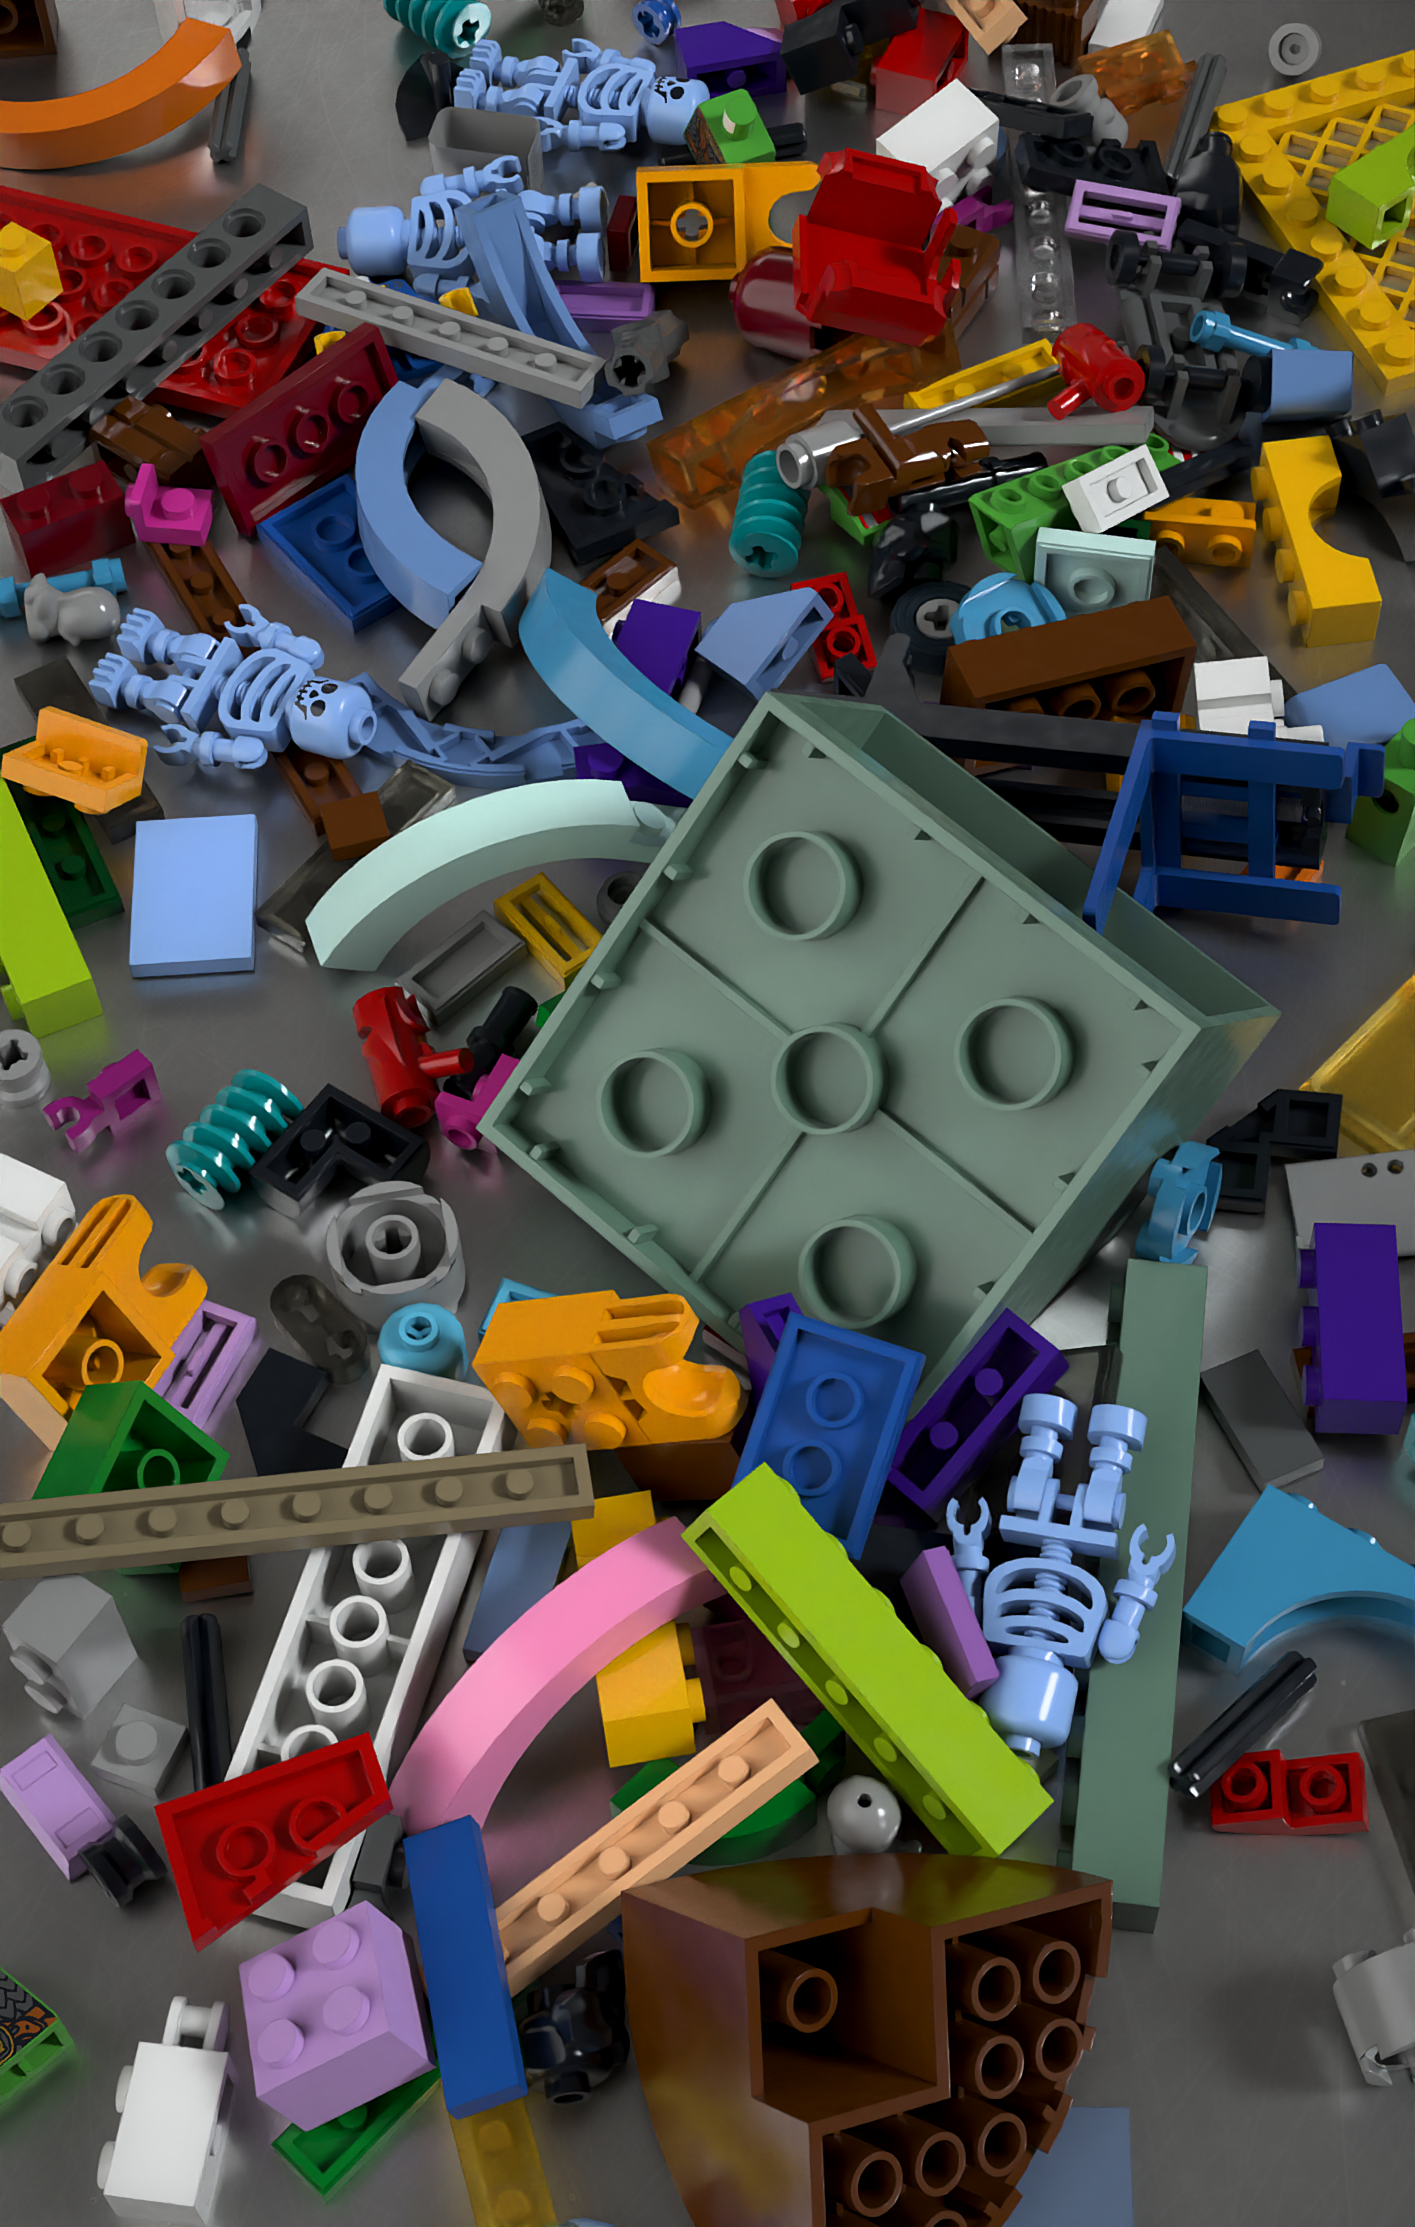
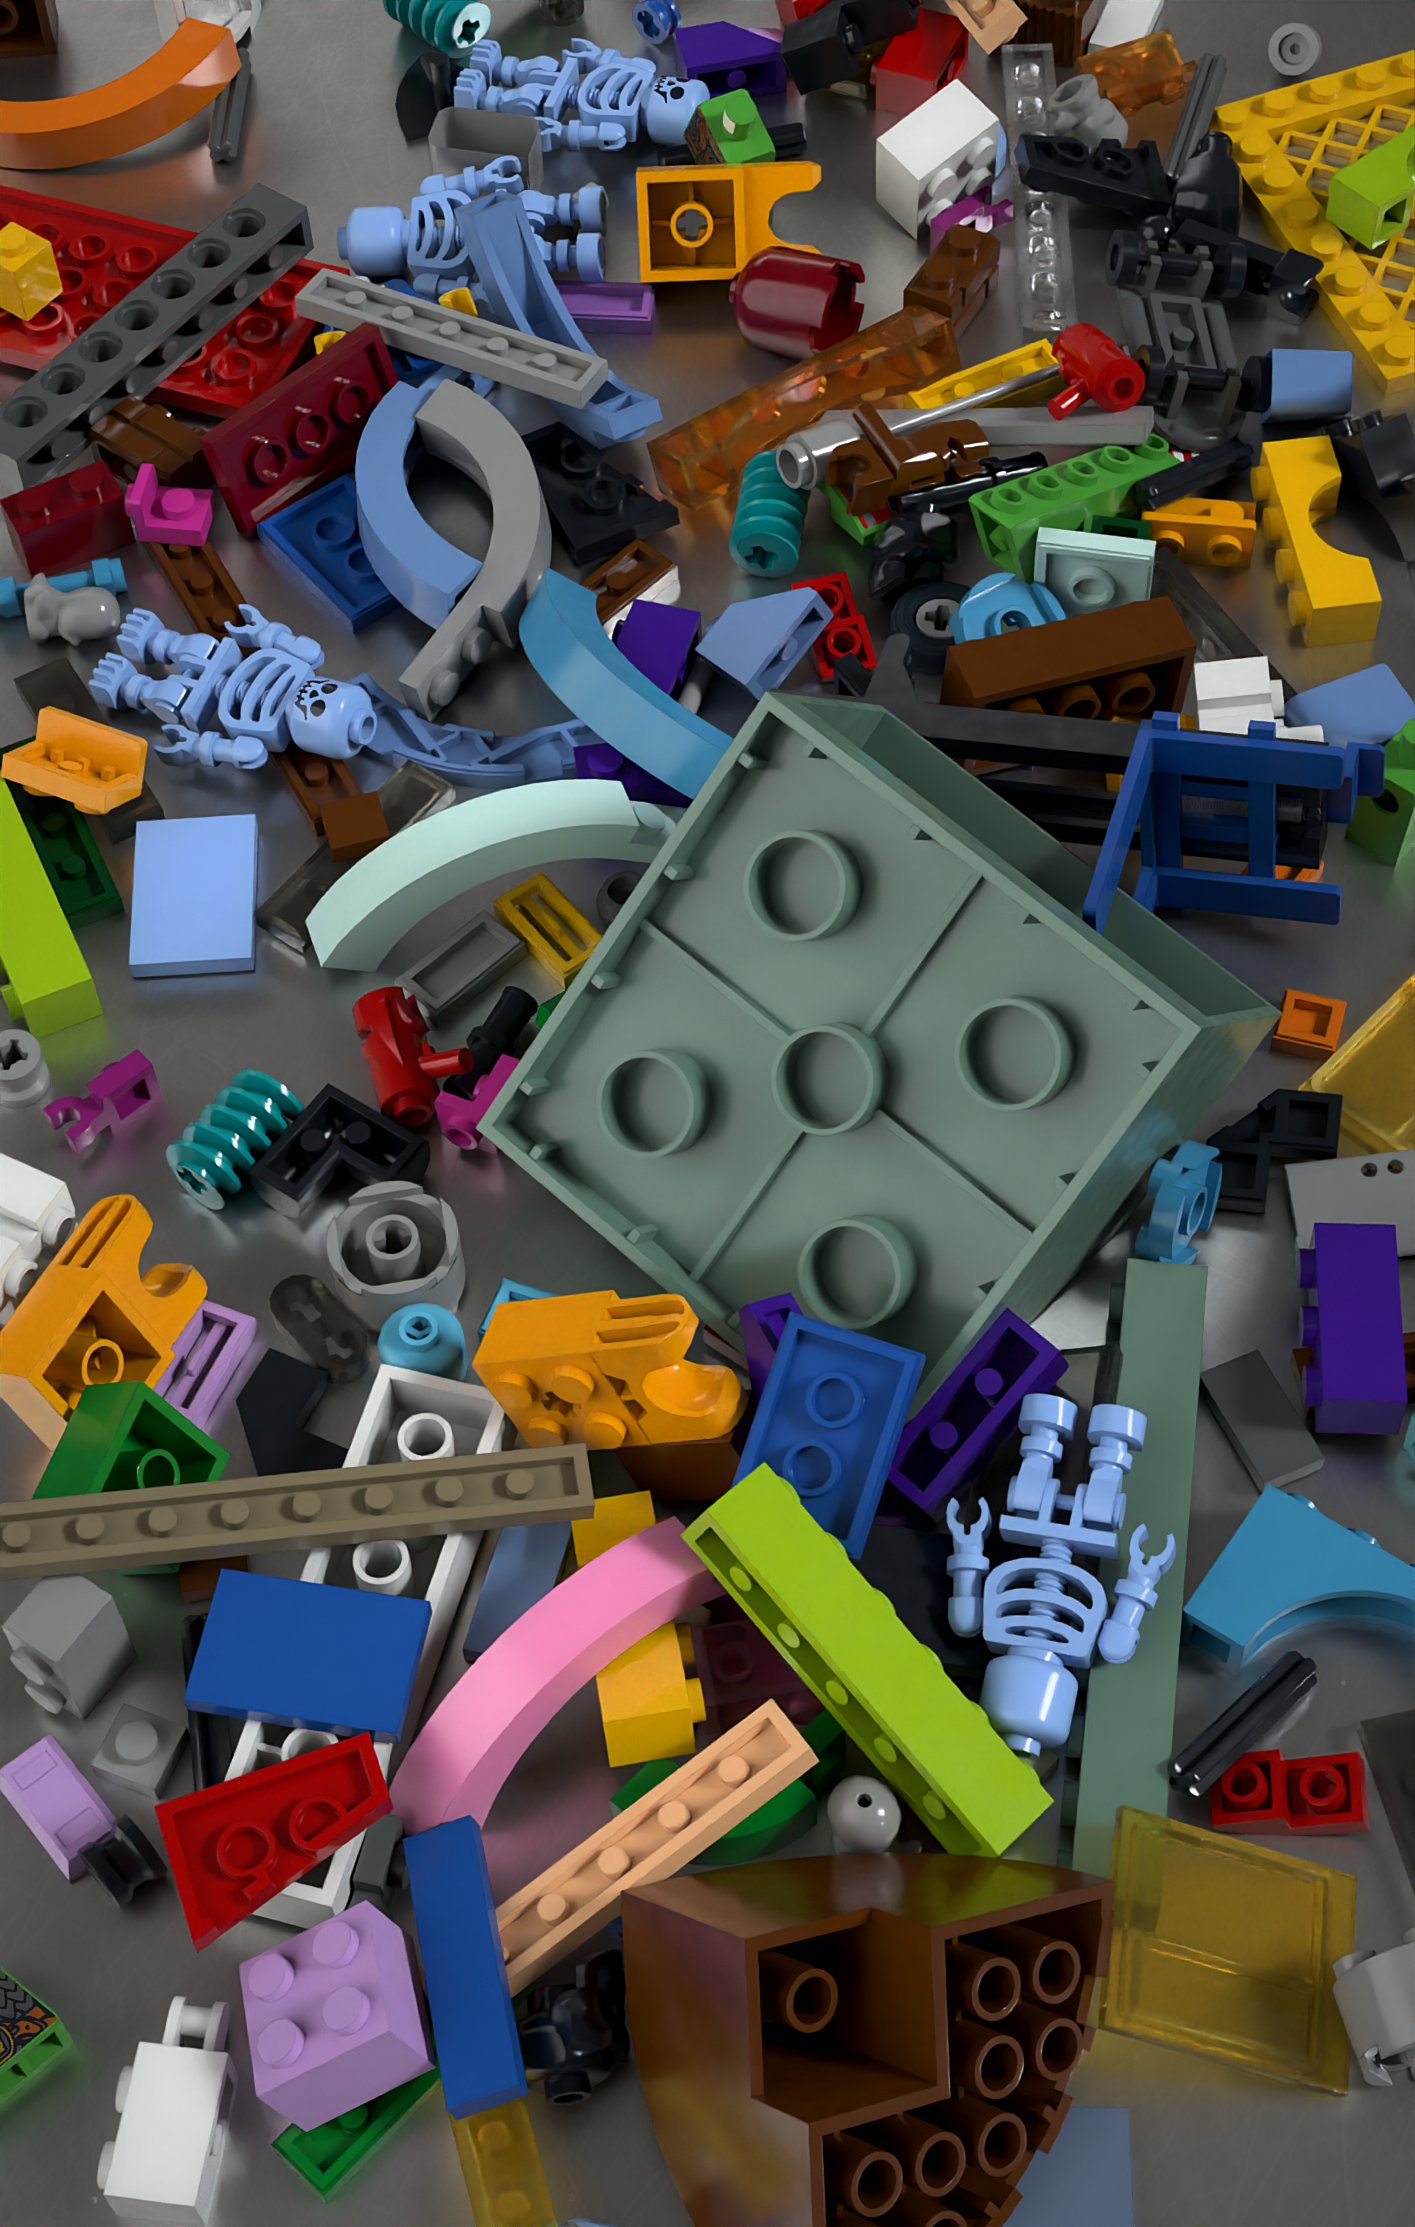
(309, 1655): none -> blue tile
(623, 234): dark red tile -> none
(644, 351): dark grey piece -> none
(862, 252): red piece -> none
(949, 1622): medium lavender tile -> none
(1036, 116): black tile -> none
(1115, 491): white plate -> none
(1124, 196): lavender tile -> none
(1214, 331): dark azure bar -> none
(1227, 1952): none -> clear yellow piece
(1308, 1025): none -> orange tile

